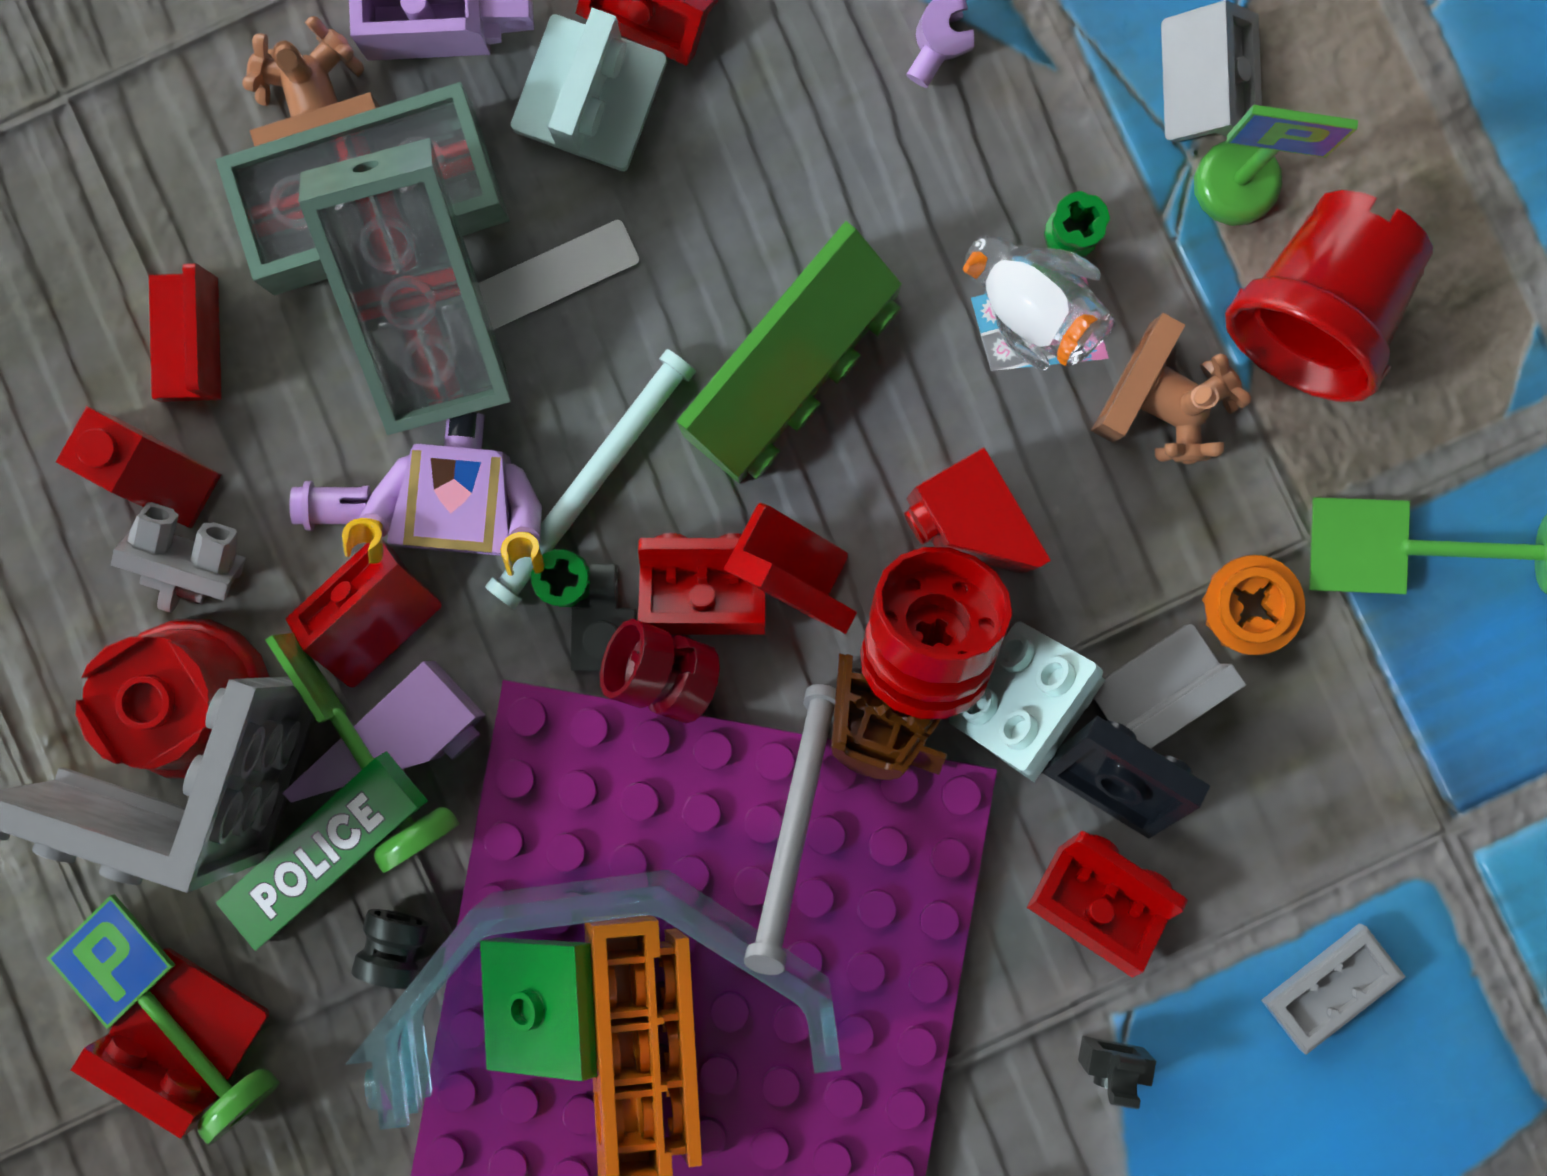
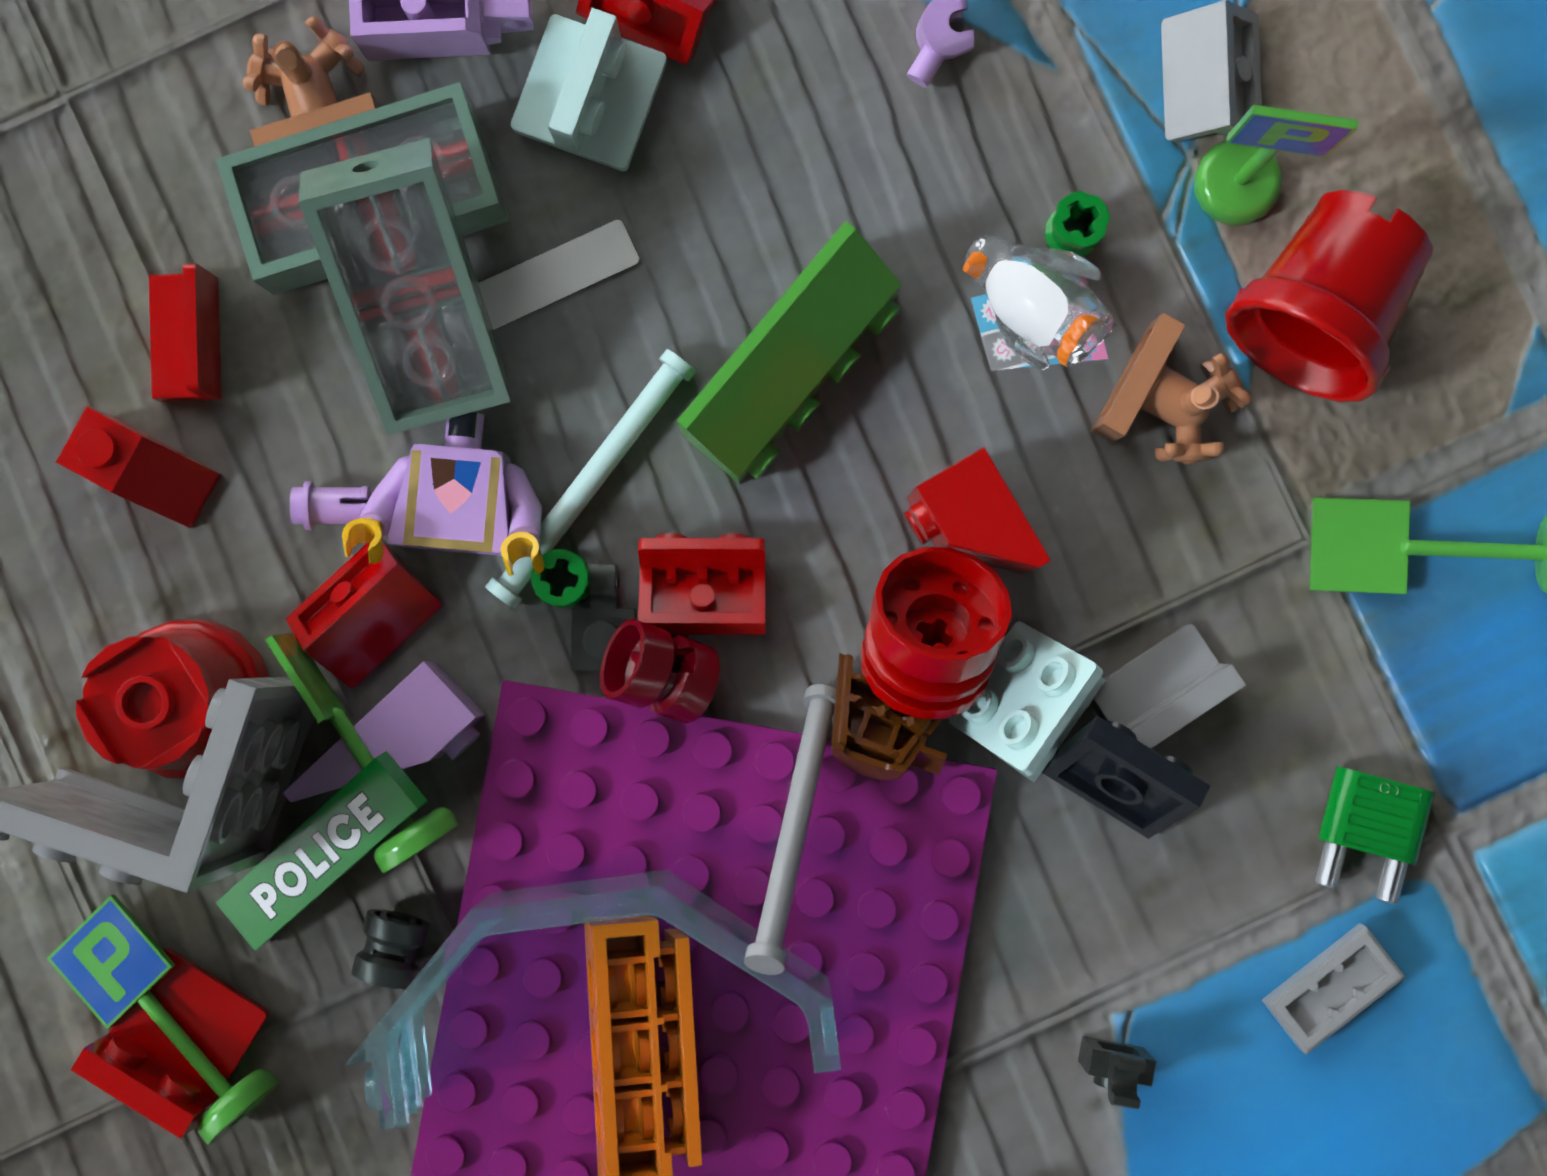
(176, 563): light grey hips -> none
(539, 1008): green plate -> none
(791, 566): red panel -> none
(1106, 901): red bracket -> none
(1282, 601): orange gear -> none
(1376, 819): none -> green piece

